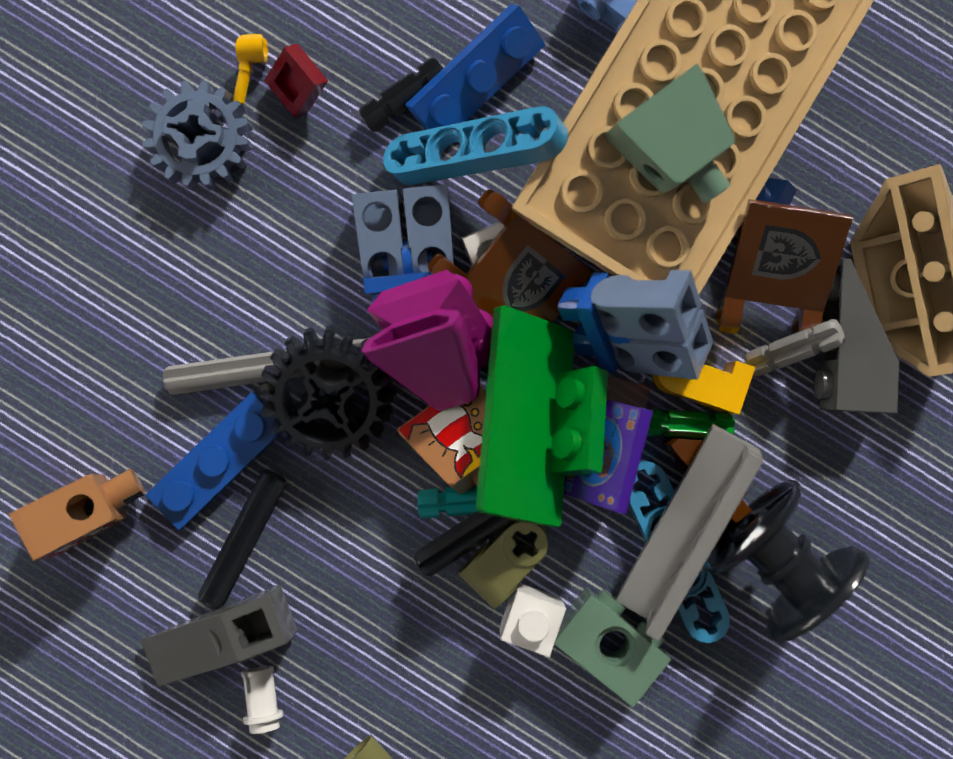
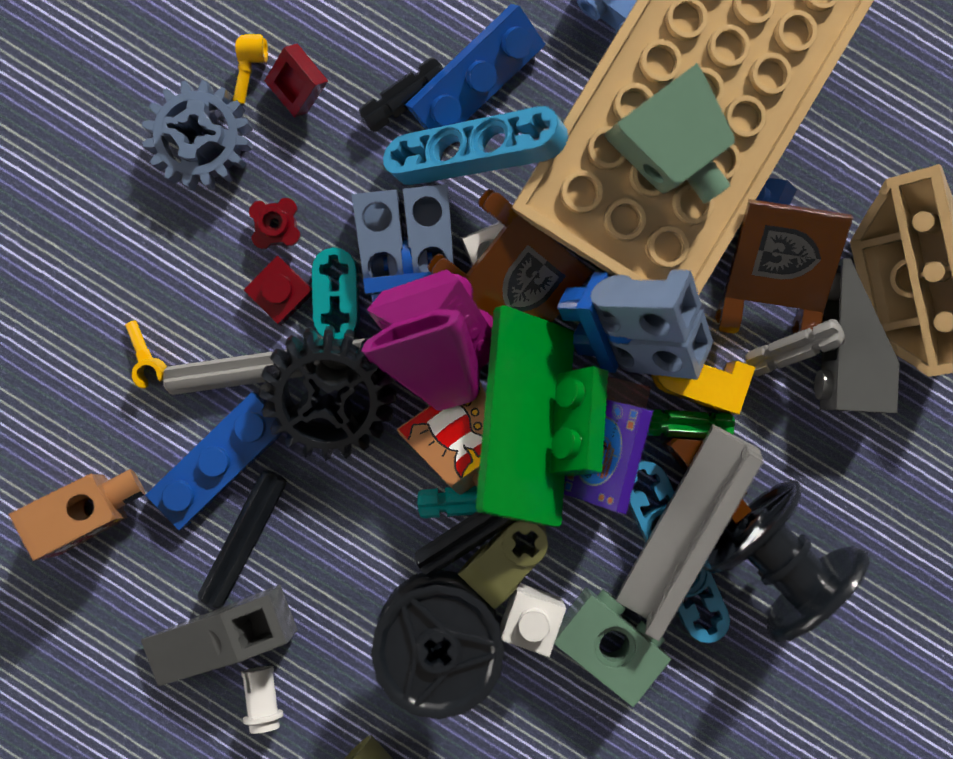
(143, 356): none -> yellow hand
(279, 290): none -> dark red plate
(287, 229): none -> dark red plate
(323, 291): none -> teal beam
(439, 676): none -> black piece

